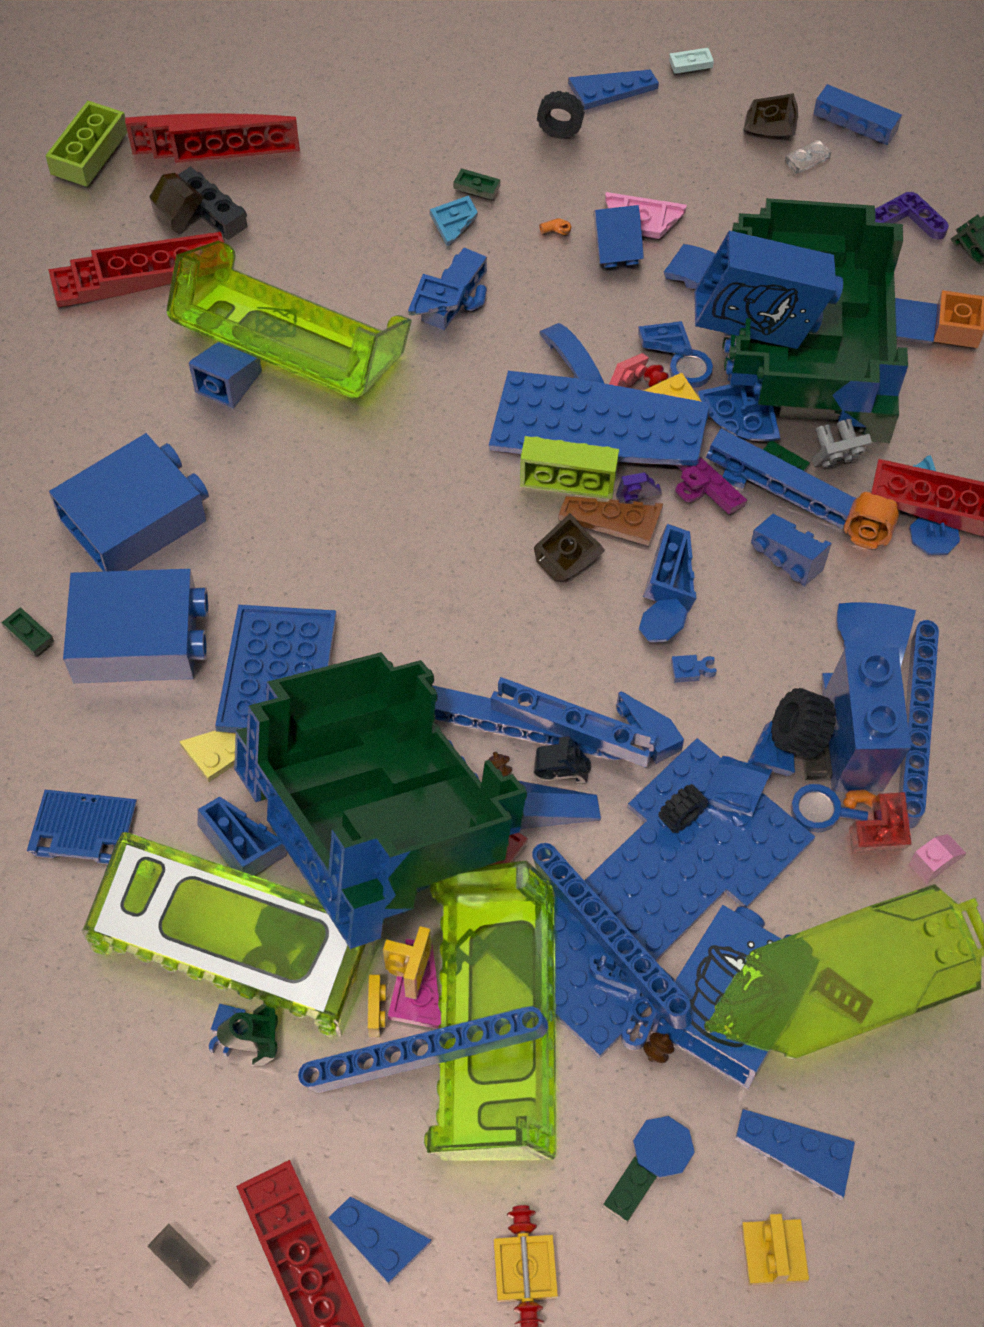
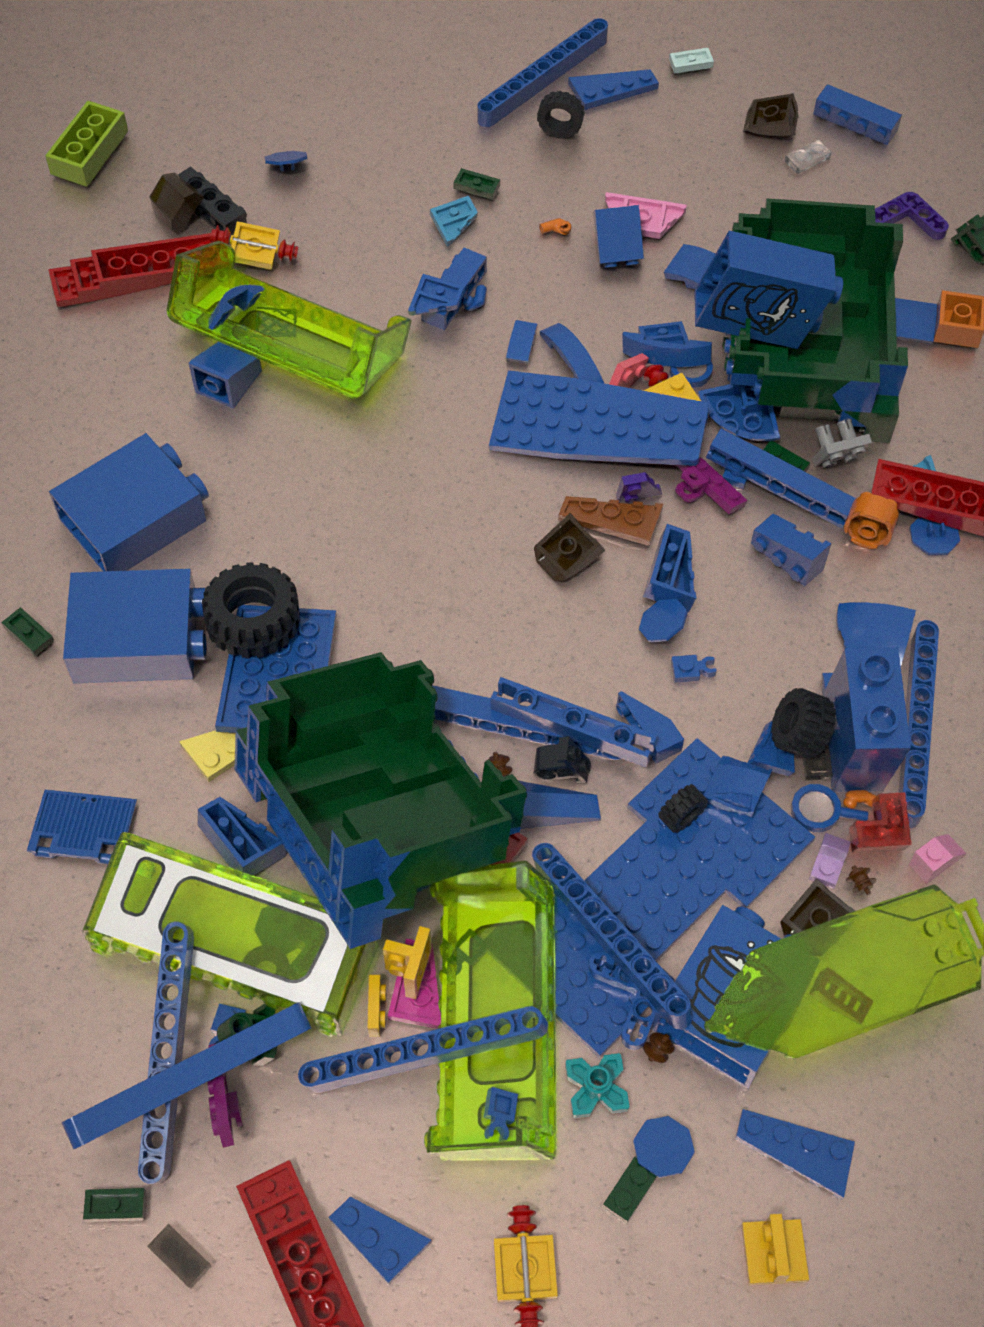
(114, 1205): none -> dark green plate
(160, 1037): none -> blue beam
(185, 1076): none -> blue beam
(211, 135): red slope -> none
(222, 1108): none -> magenta plate
(241, 296): none -> blue slope
(255, 244): none -> yellow plate
(255, 634): none -> black tyre
(287, 157): none -> blue piece
(501, 1109): none -> blue plate
(521, 342): none -> blue slope
(542, 73): none -> blue beam
(568, 467): lime brick -> none
(589, 1095): none -> teal plant
(666, 353): none -> blue slope
(814, 908): none -> dark brown slope
(830, 860): none -> lavender slope
(860, 878): none -> reddish brown wheel

